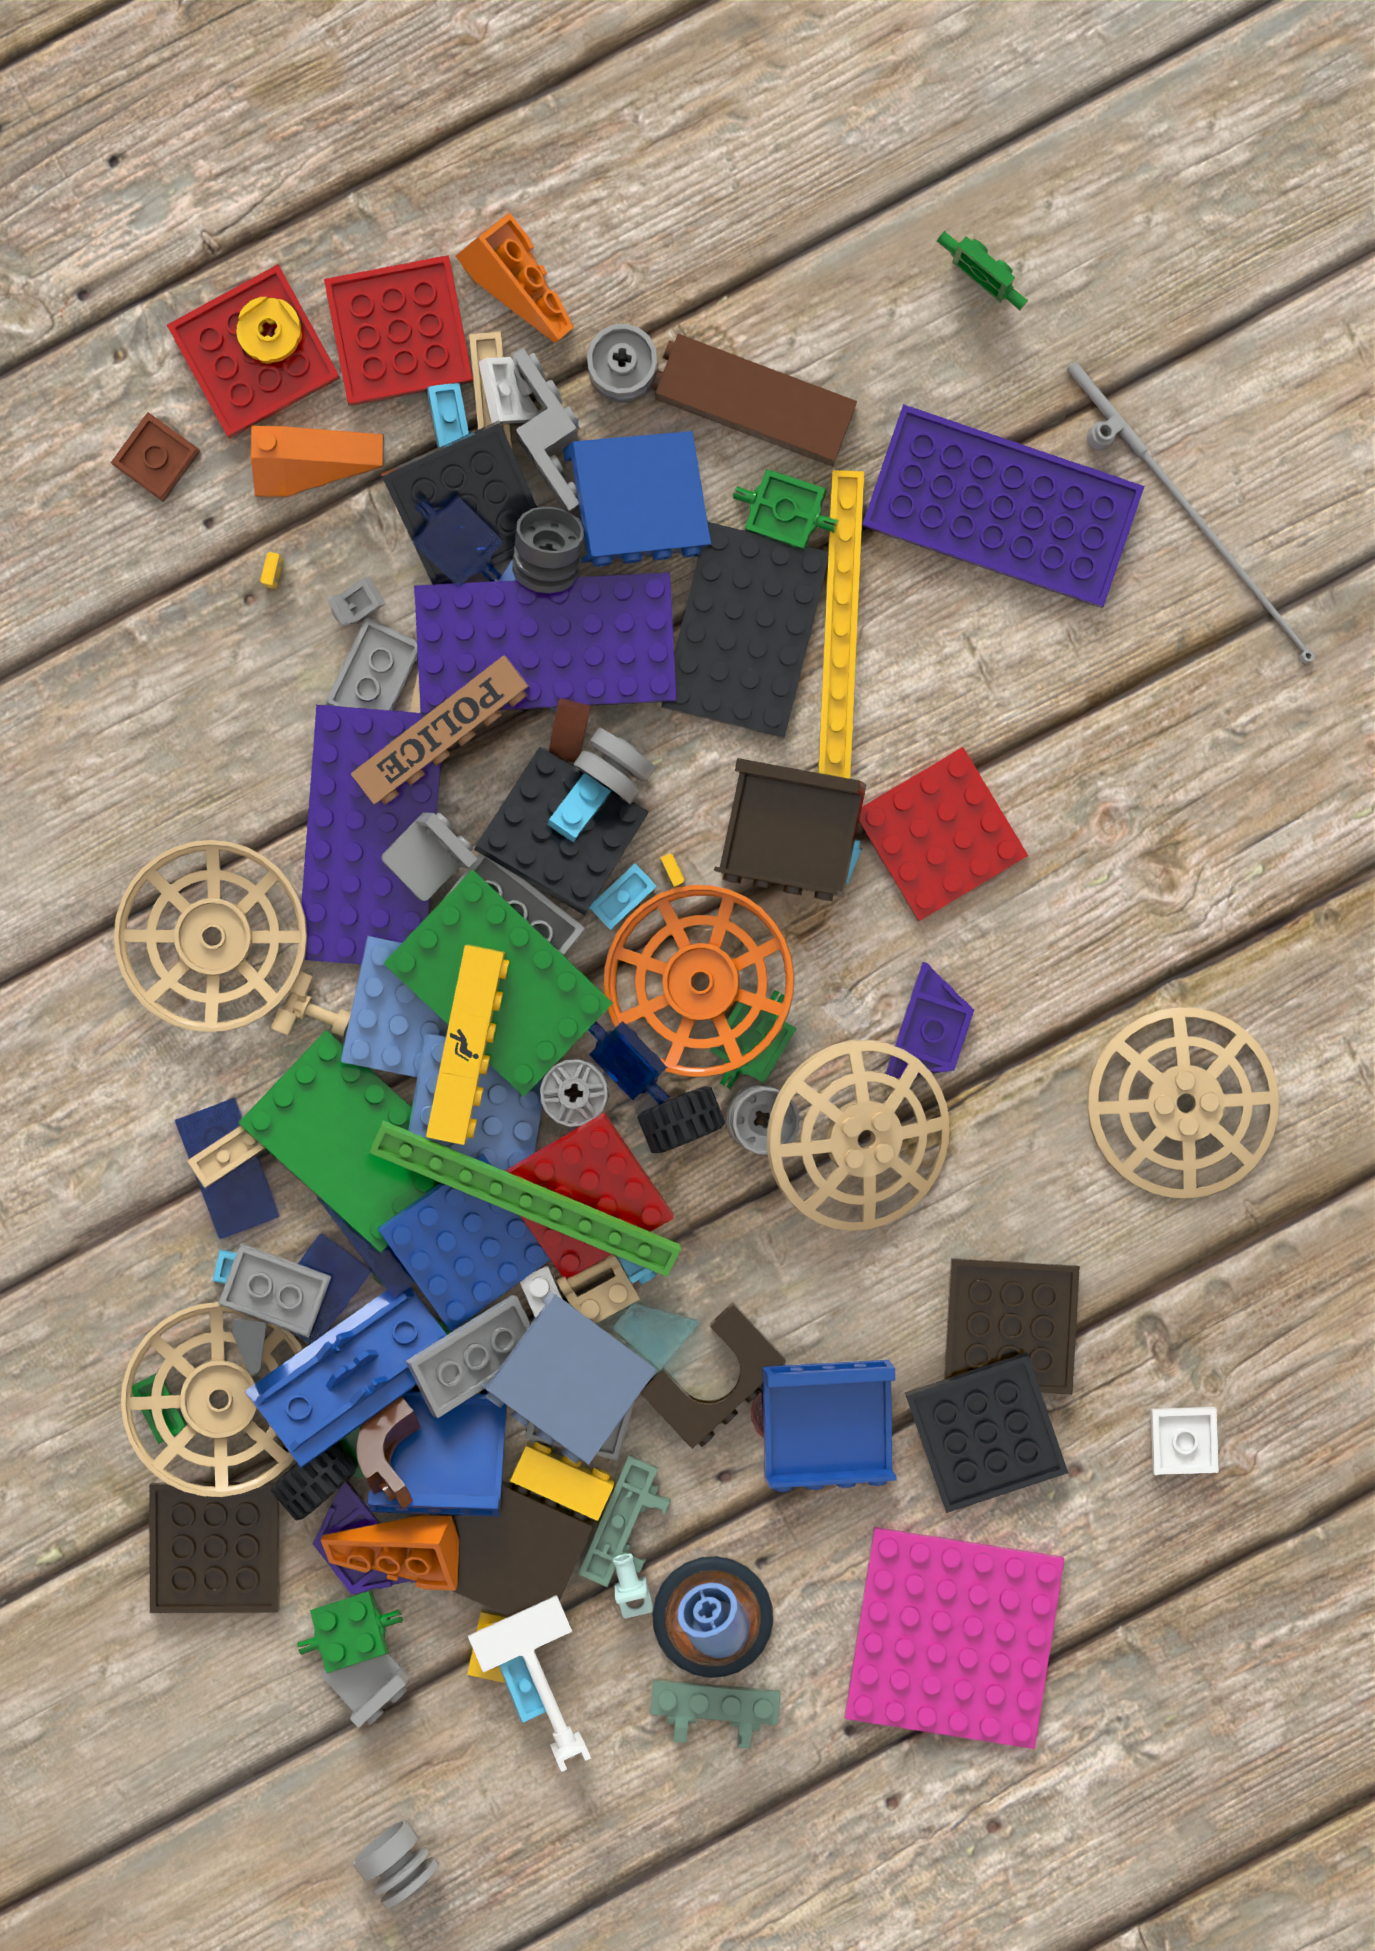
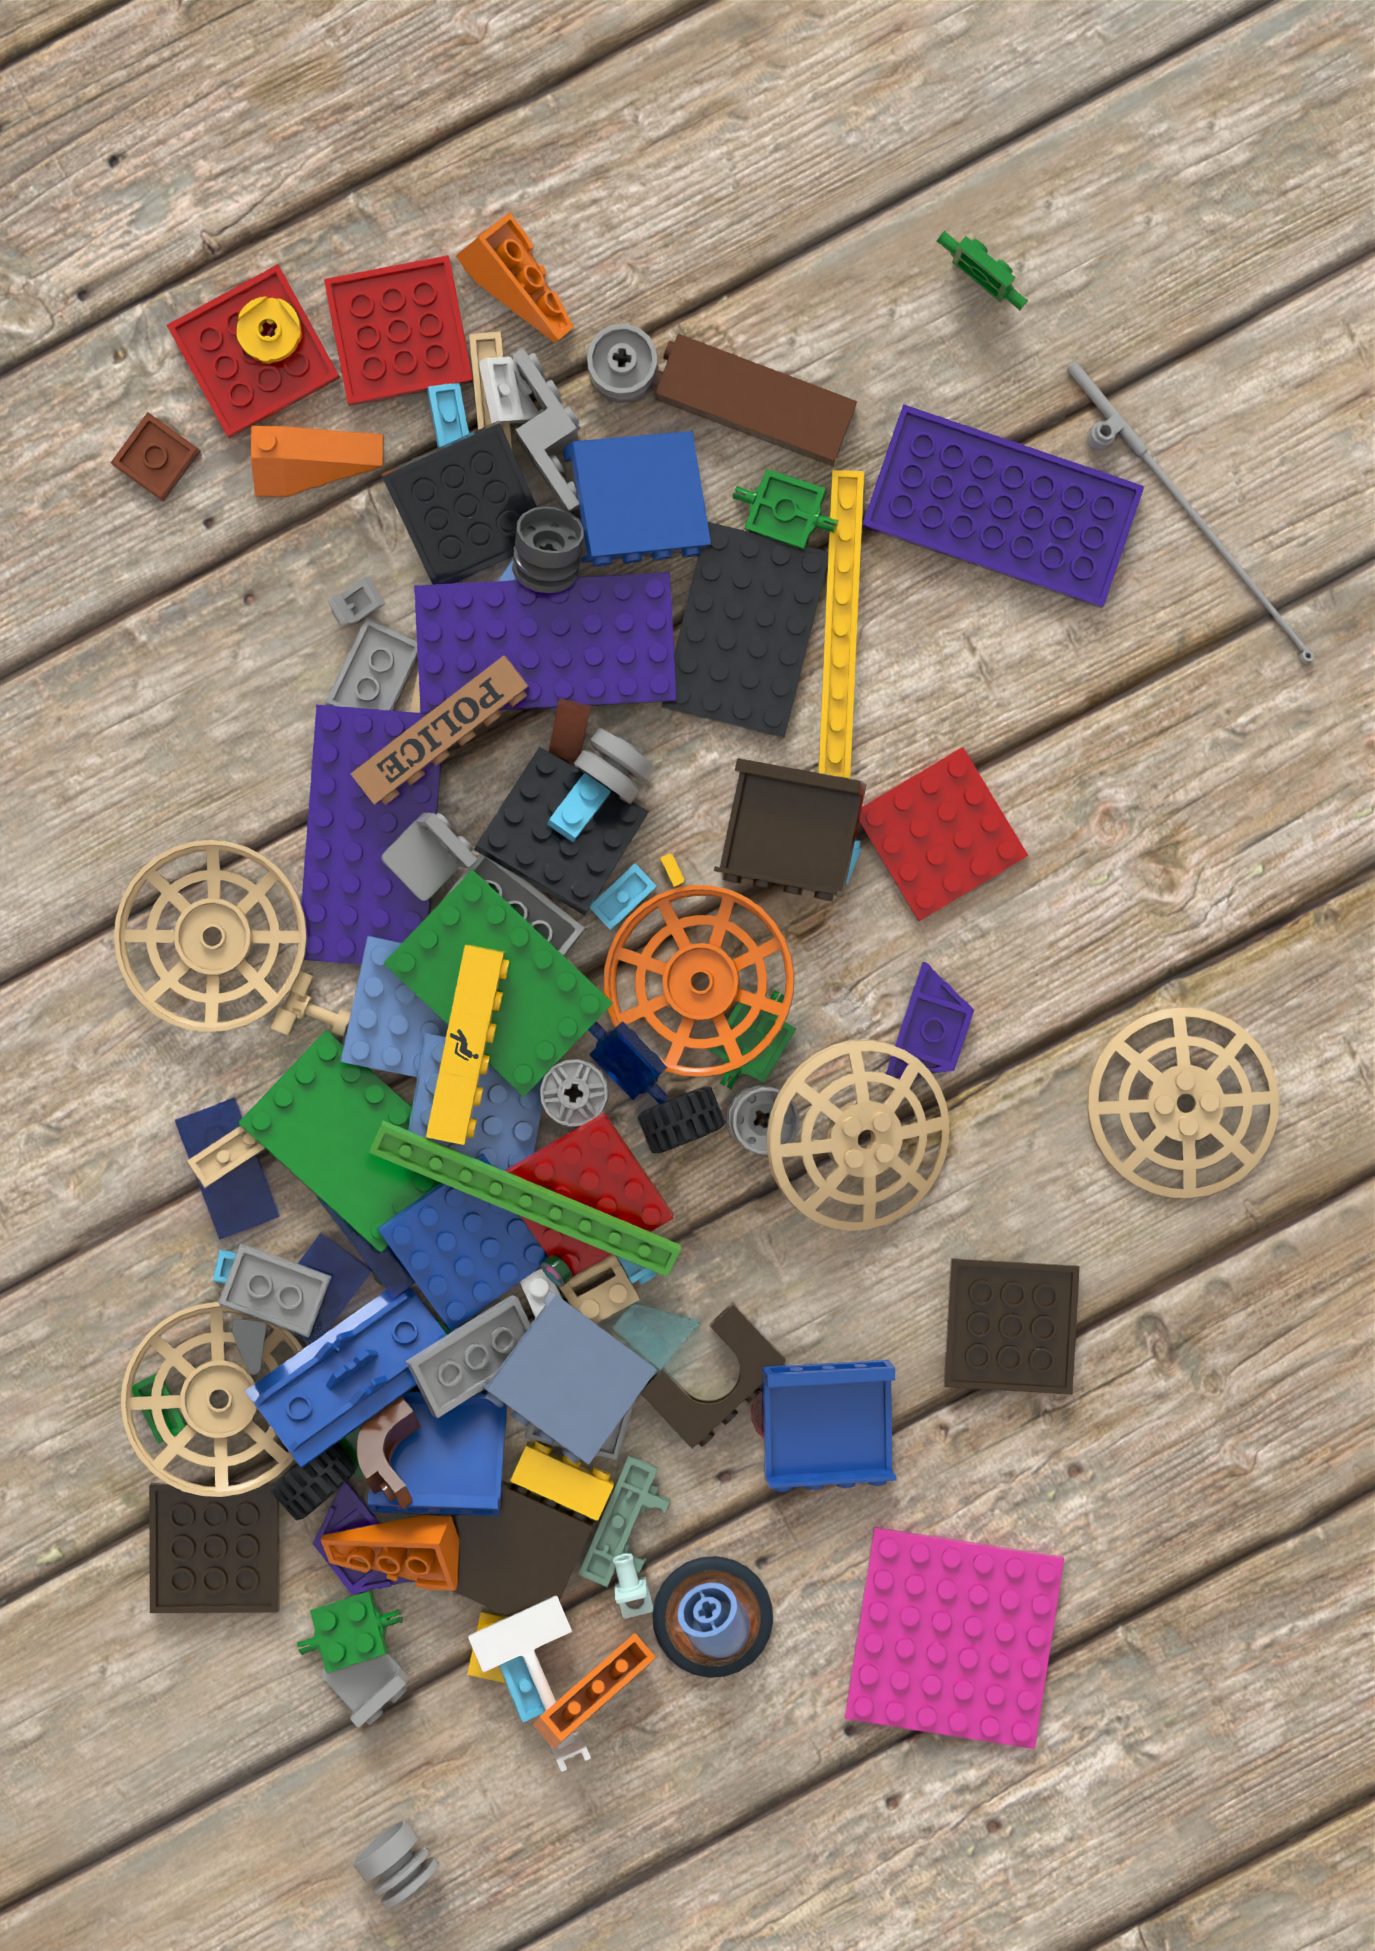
(271, 570): yellow tile -> none
(458, 541): clear blue plate -> none
(556, 1270): none -> dark green tile
(594, 1691): none -> orange brick
(741, 1705): sand green hinge -> none
(986, 1432): black plate -> none
(1184, 1440): white plate -> none

